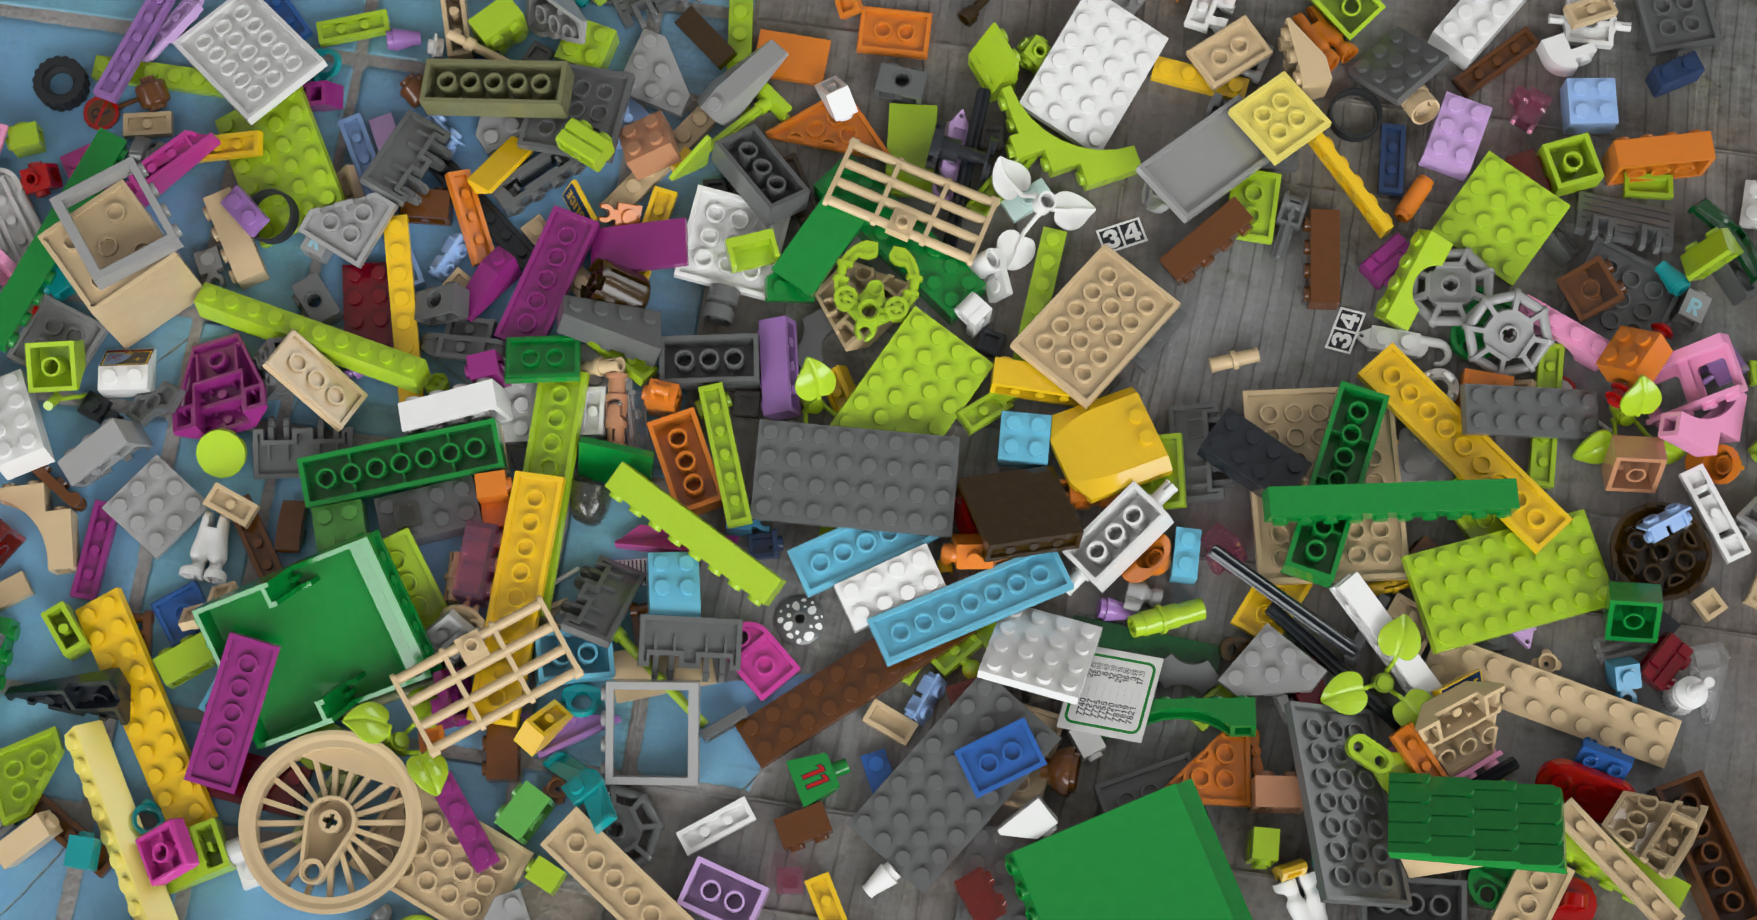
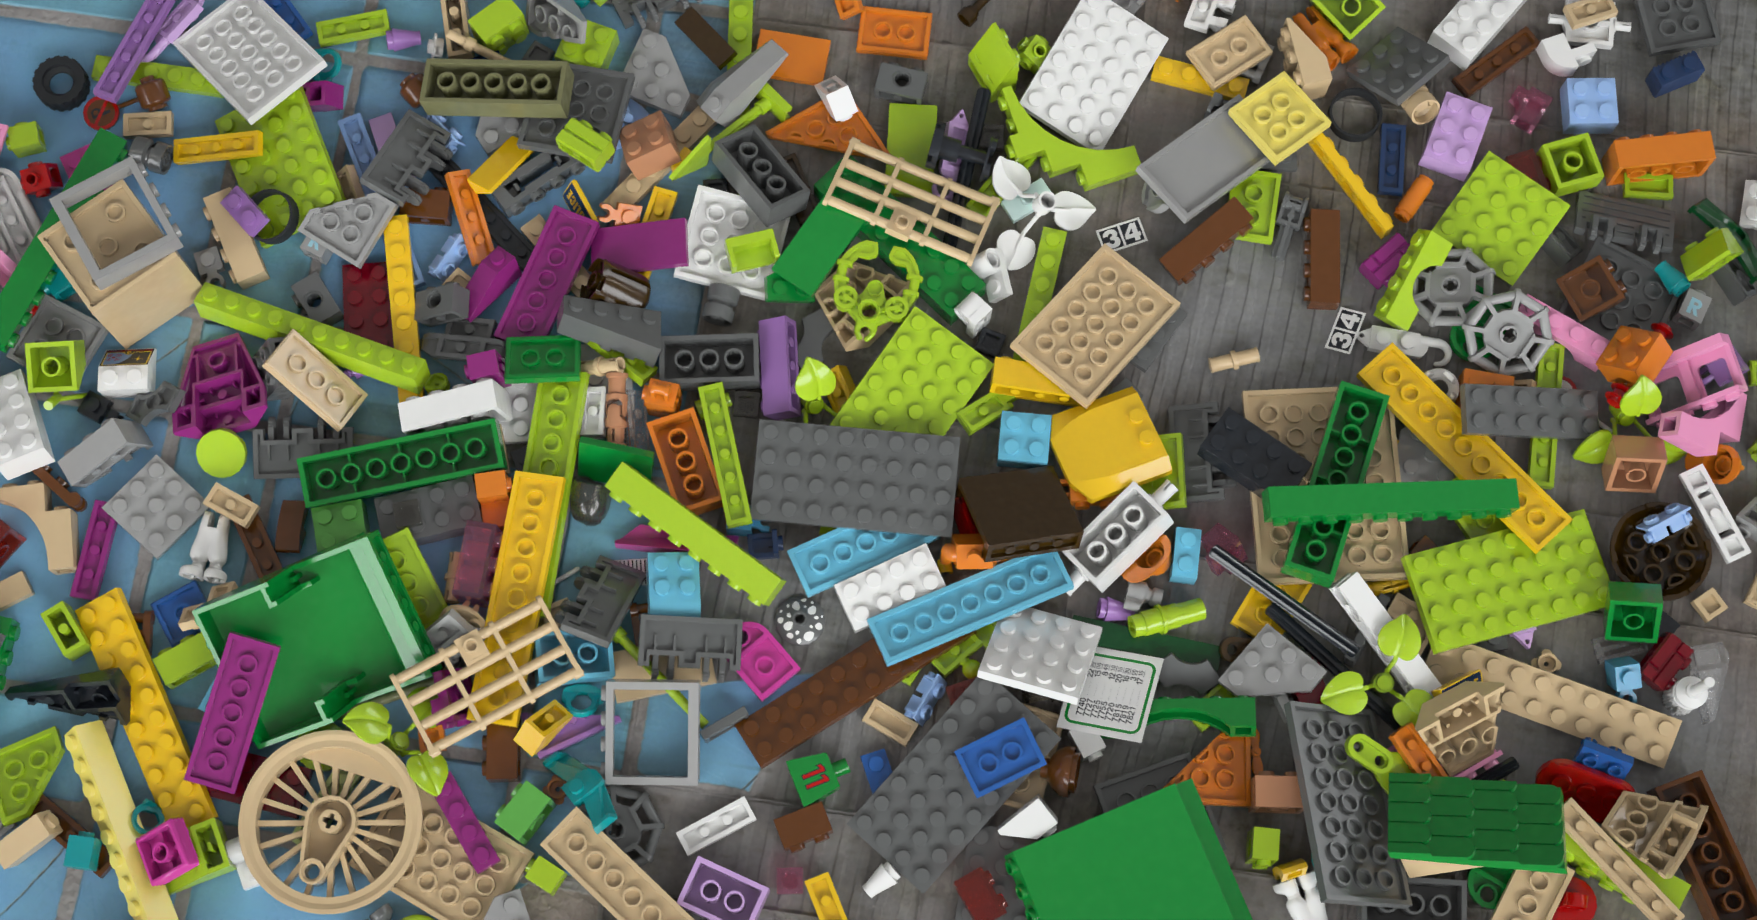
(173, 161): dark pink wedge -> none

